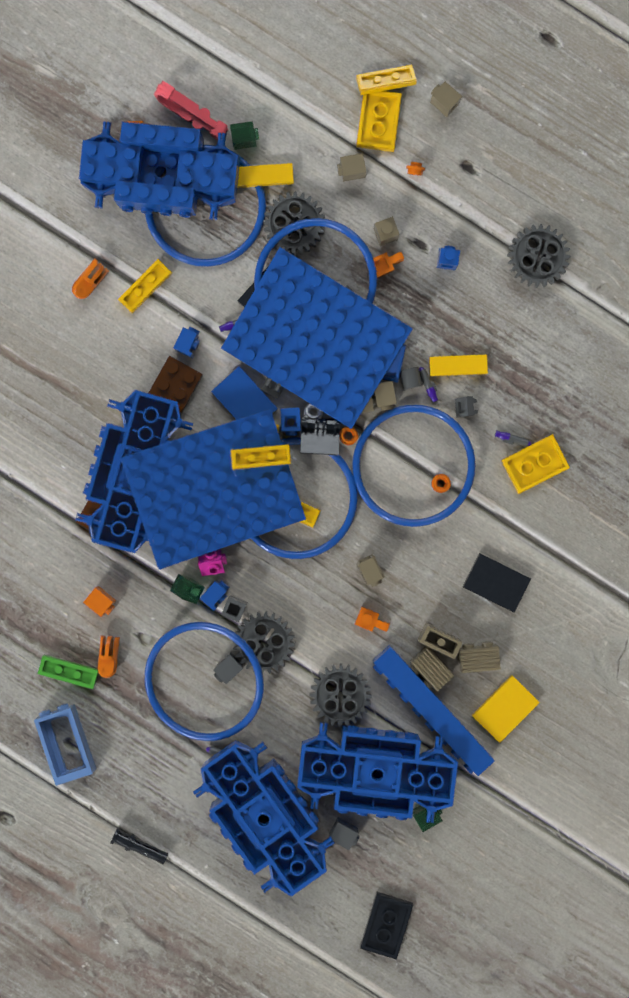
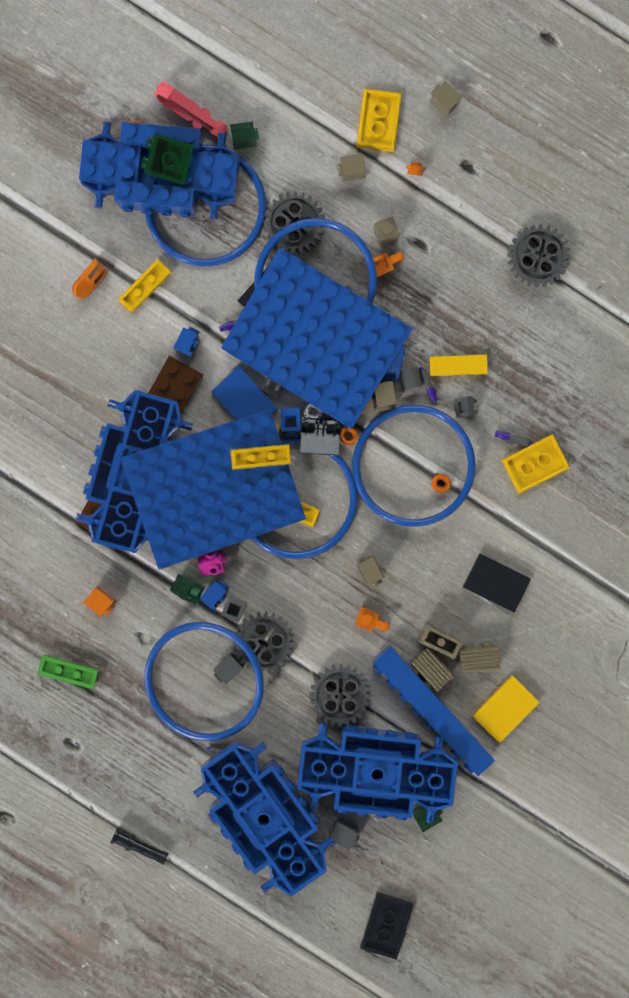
(51, 747): medium blue piece -> none
(107, 662): orange arm -> none
(167, 158): none -> dark green plate
(265, 175): yellow tile -> none
(386, 79): yellow tile -> none
(448, 258): blue brick -> none

